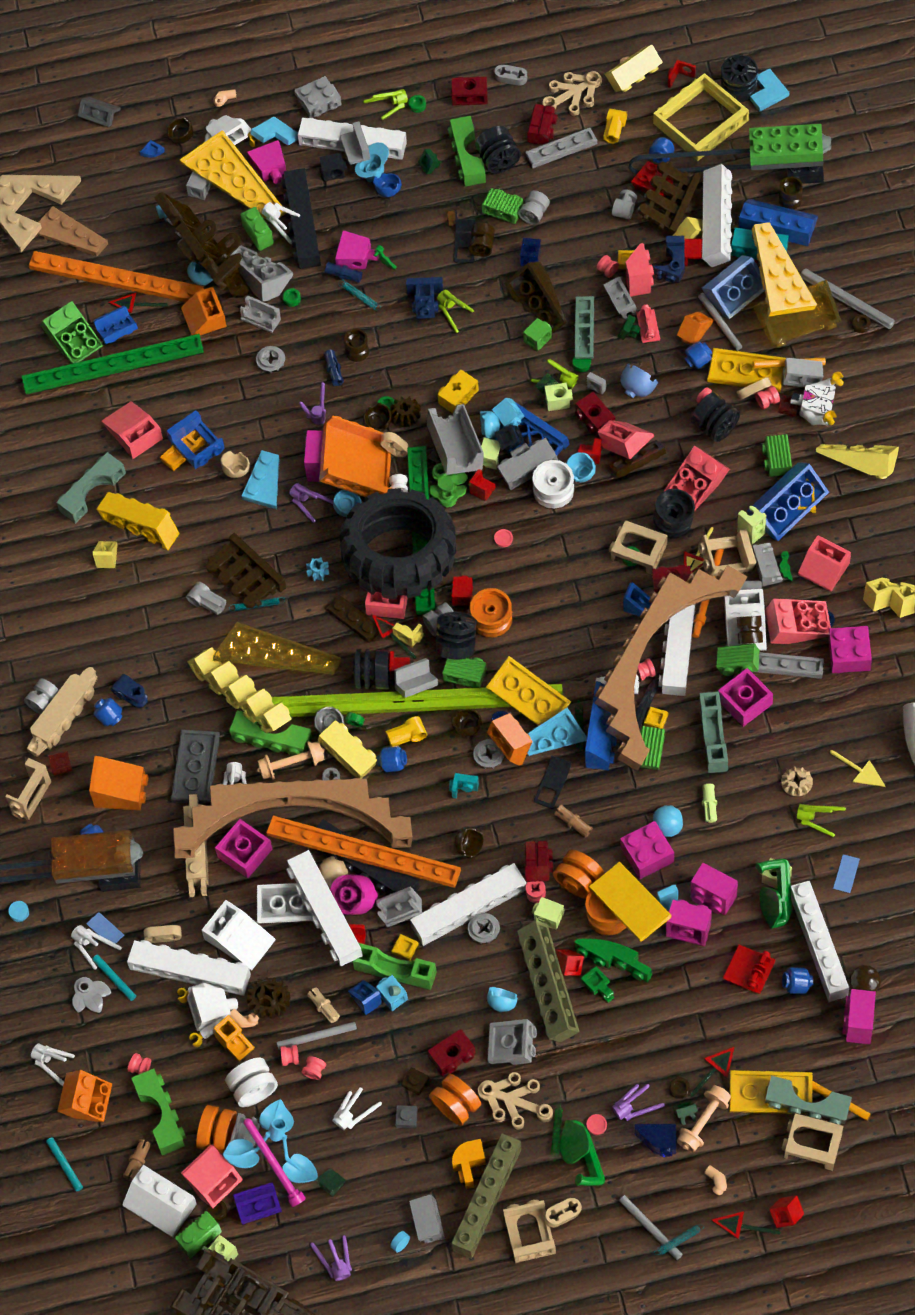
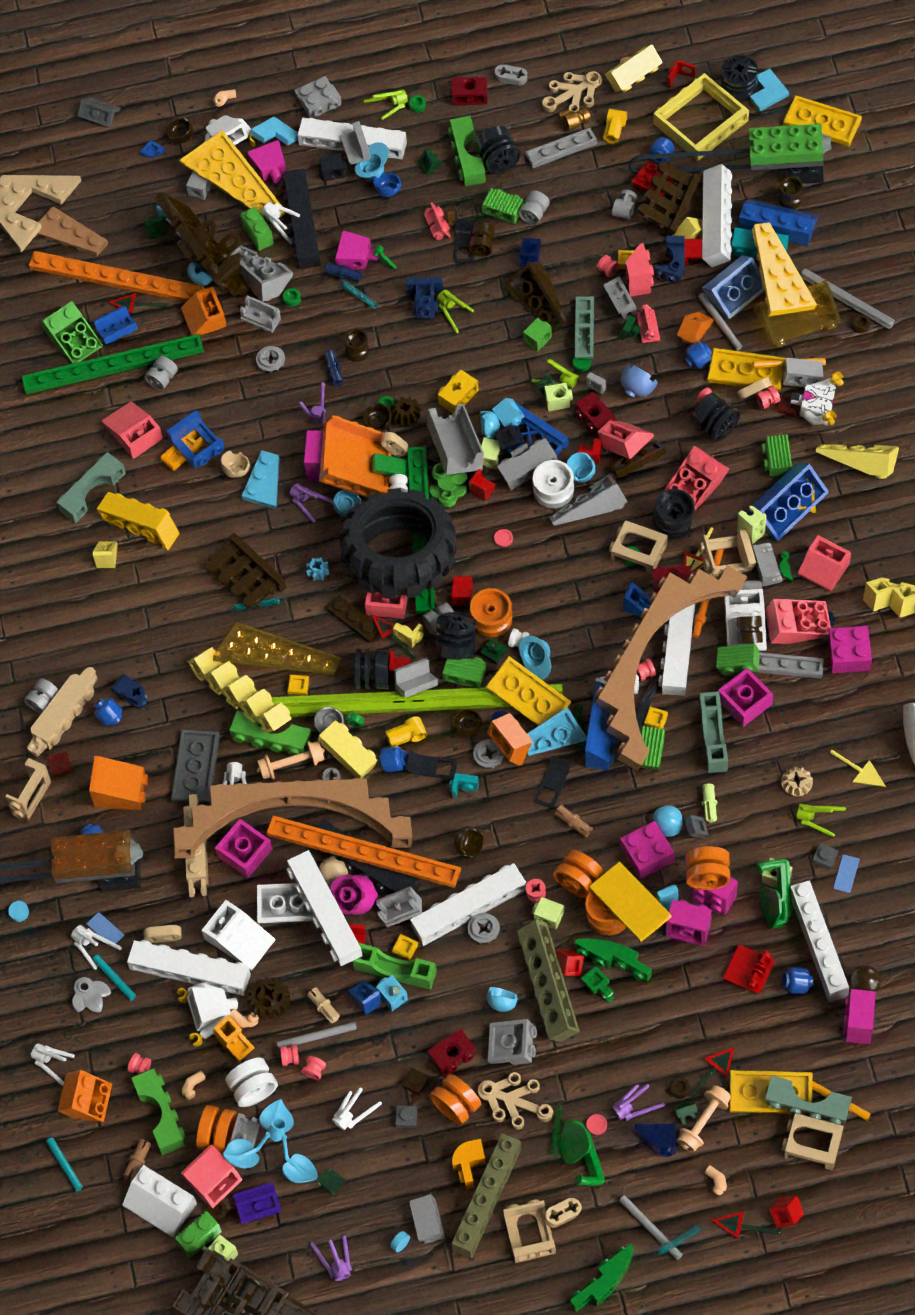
(154, 226): none -> dark green tile
(160, 373): none -> light grey wheel
(189, 1084): none -> light nougat arm
(202, 596): light grey piece -> none
(295, 1197): dark pink piece -> none
(298, 685): none -> yellow tile
(389, 465): none -> green tile
(427, 765): none -> black piece
(441, 227): none -> coral hinge
(493, 651): none -> dark green tile
(516, 637): none -> white wheel
(536, 656): none -> medium azure piece
(538, 861): dark red brick -> none
(541, 124): dark red brick -> none
(572, 119): none -> pearl gold piece
(602, 498): none -> light grey wedge
(611, 1274): none -> green slope
(696, 826): none -> dark grey plate
(707, 868): none -> orange wheel
(825, 856): none -> dark grey plate
(835, 122): none -> yellow tile

